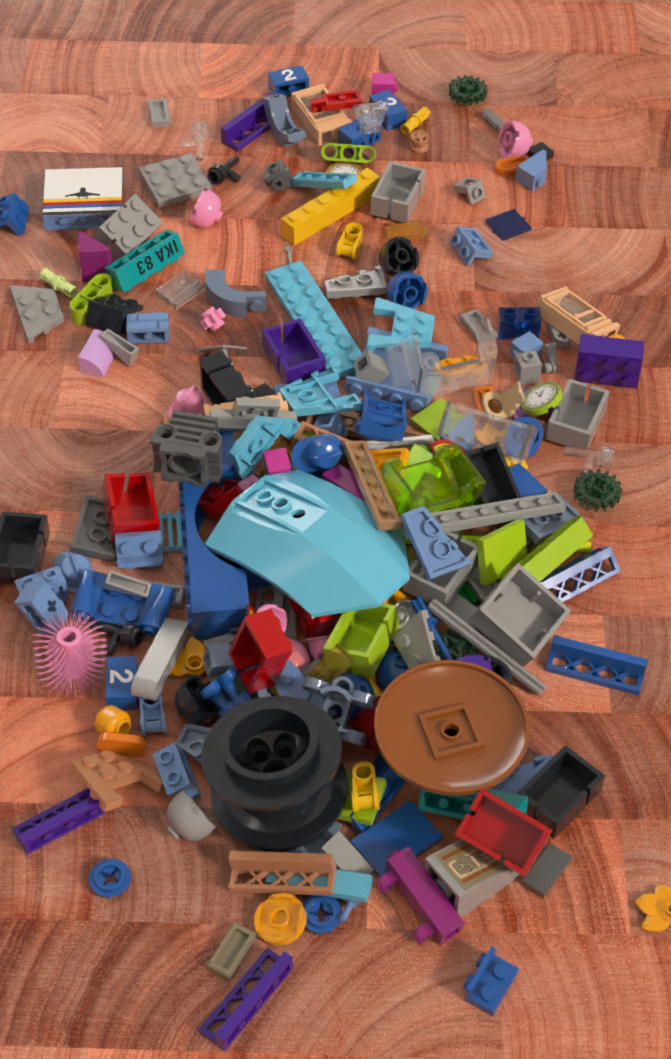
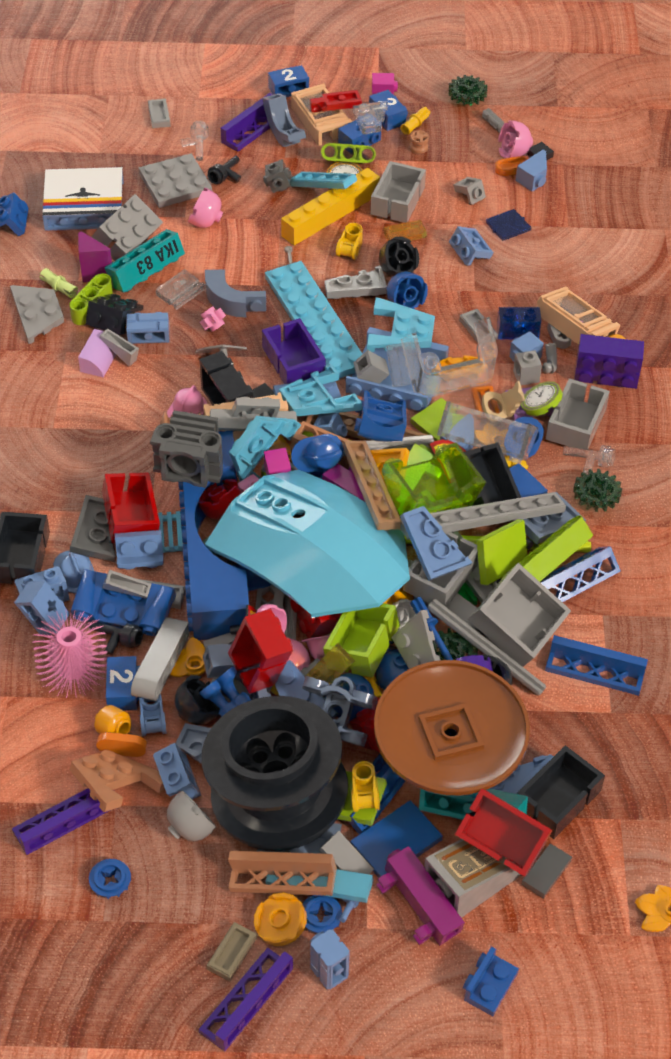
(329, 958): none -> medium blue brick

